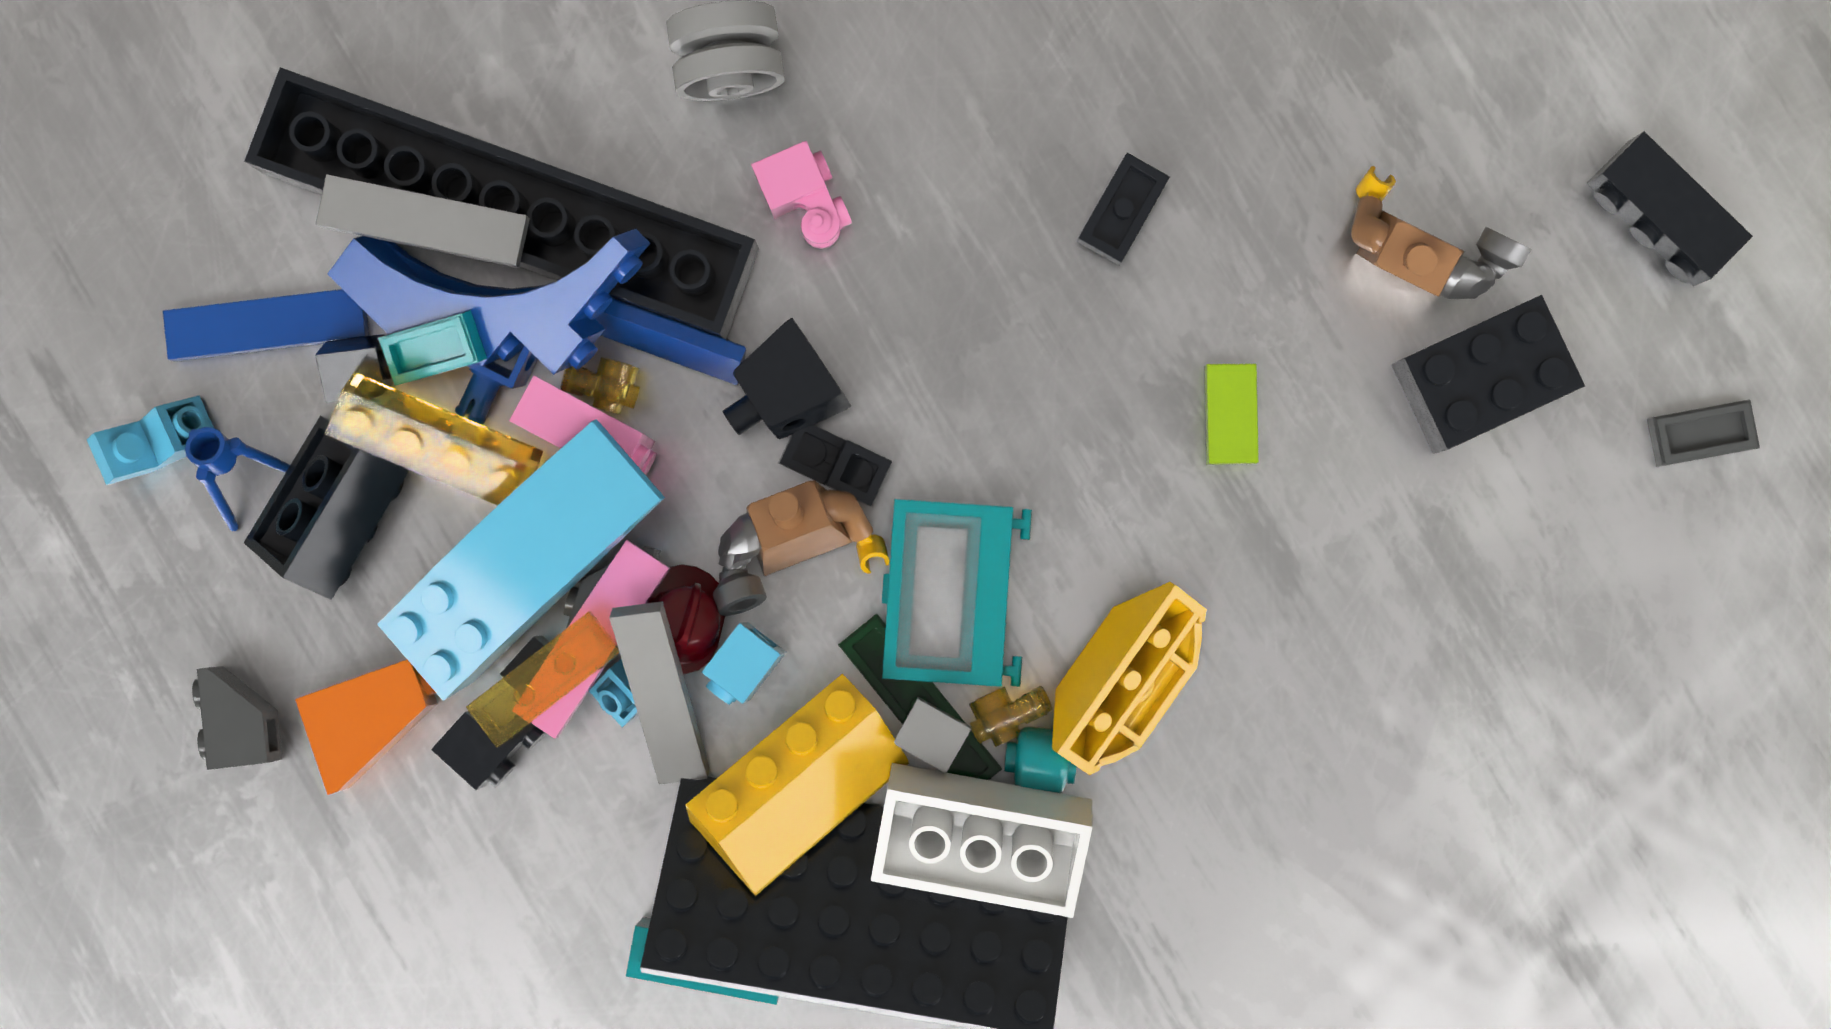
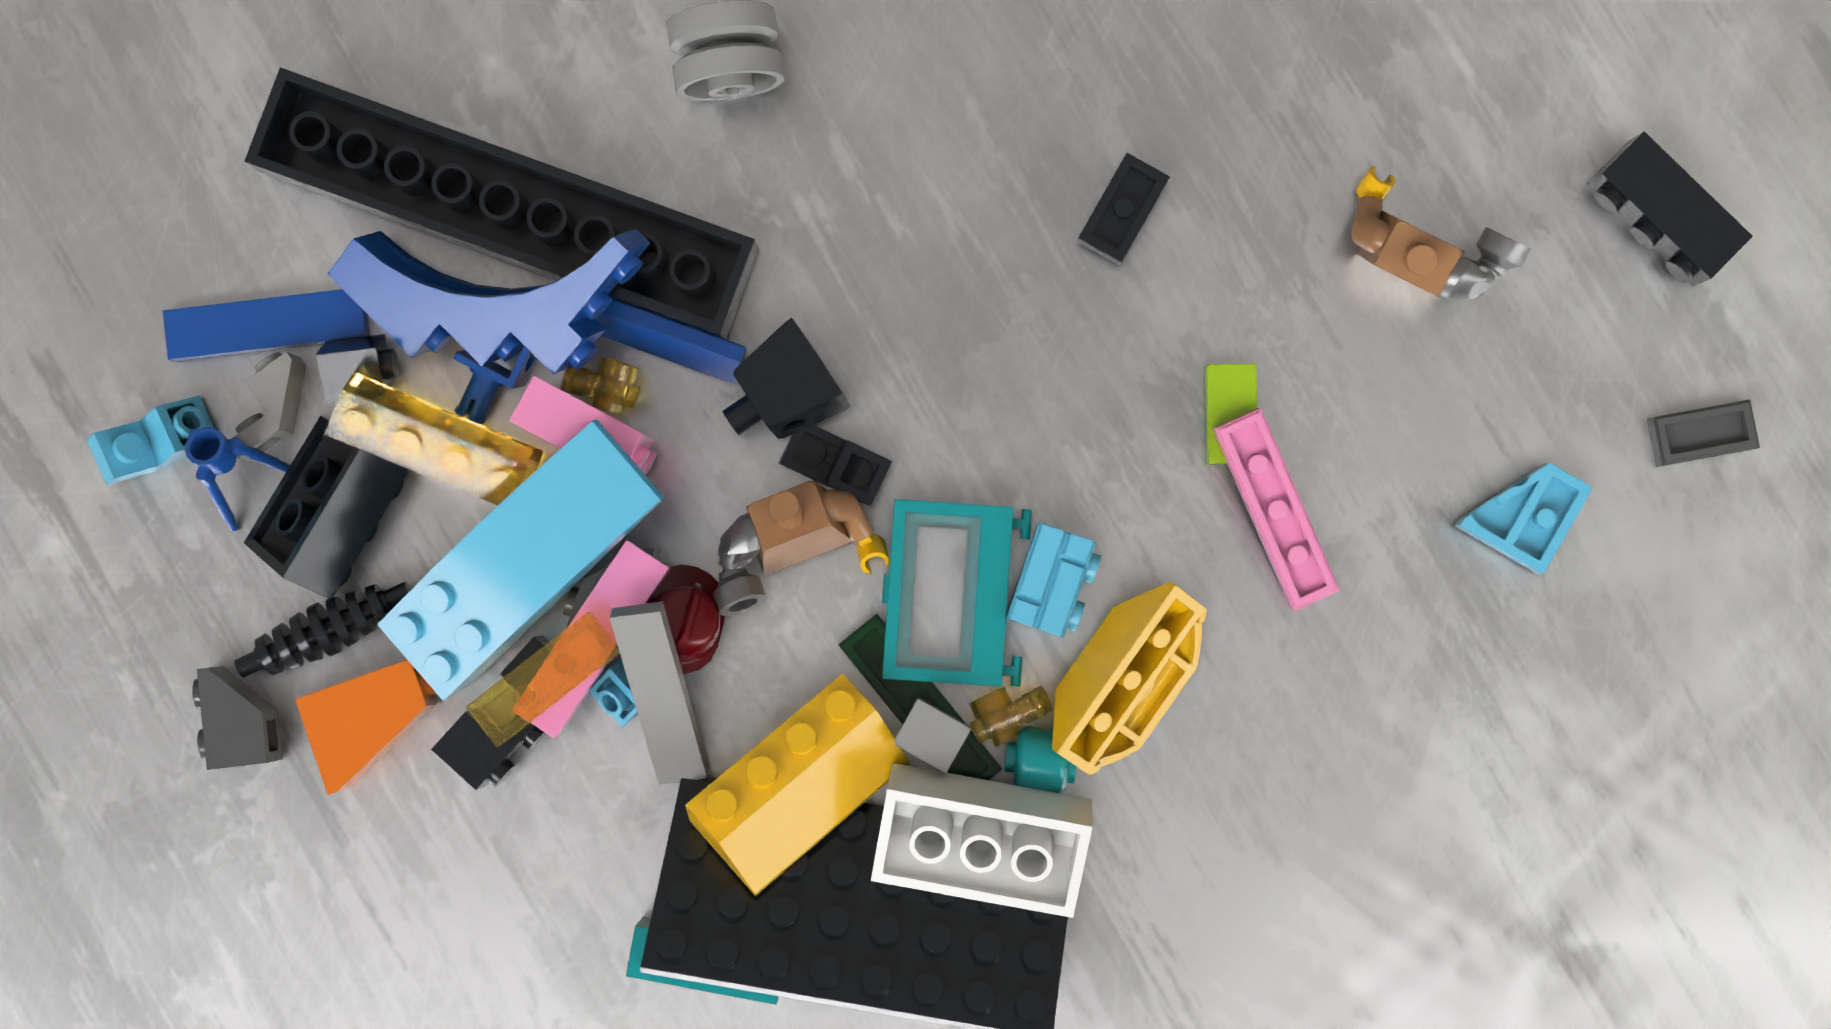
(278, 390): none -> light grey slope
(321, 630): none -> black piece
(422, 221): light grey tile -> none
(432, 348): tile -> none
(742, 664): medium azure brick -> none
(796, 181): bright pink brick -> none
(1052, 580): none -> medium azure brick
(1275, 509): none -> bright pink tile
(1488, 375): black brick -> none
(1529, 516): none -> medium azure wing

